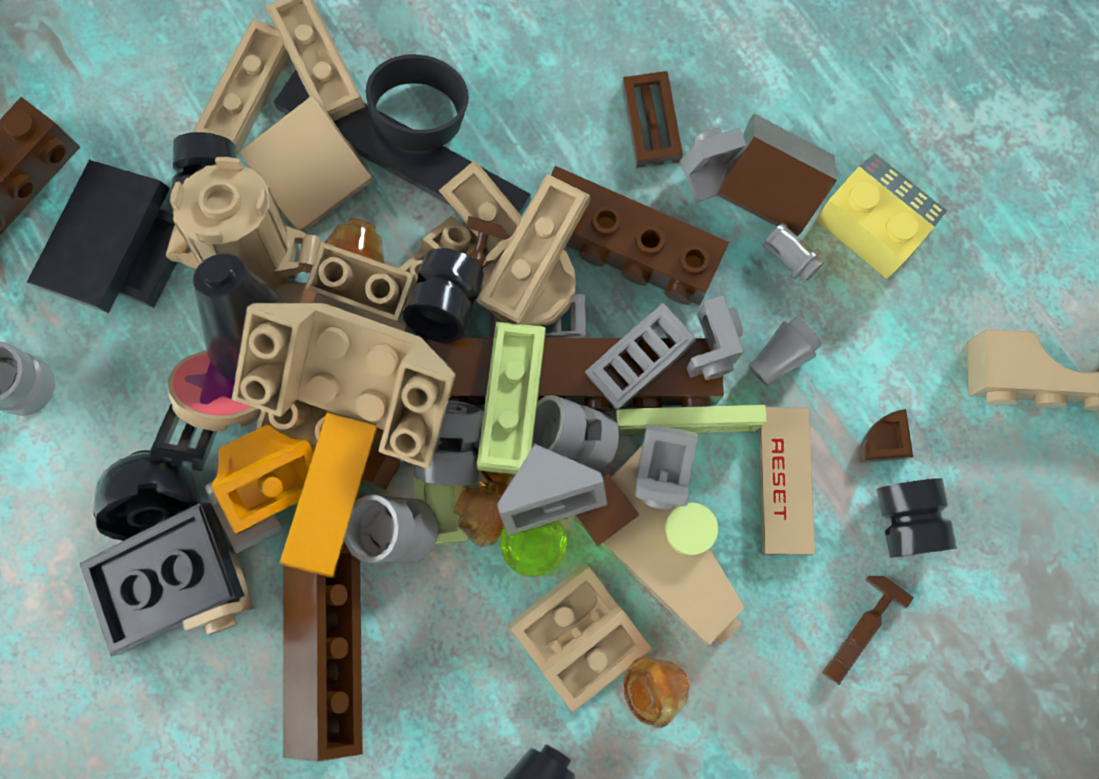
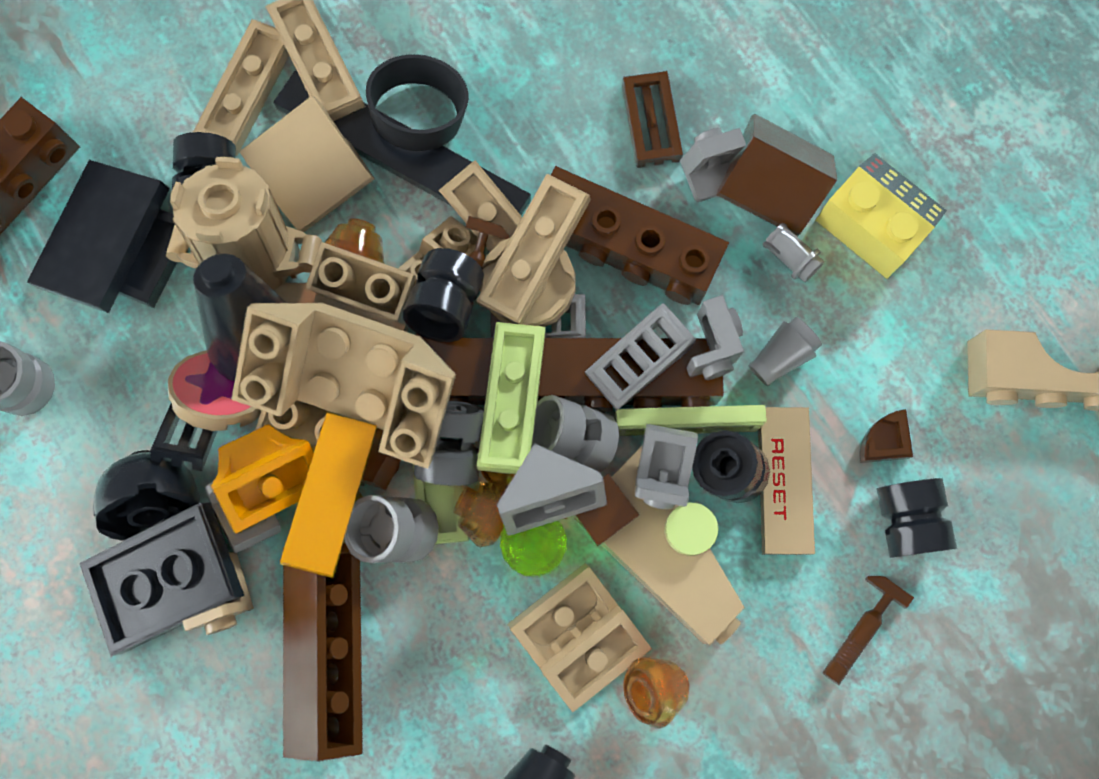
(730, 467): none -> black wheel

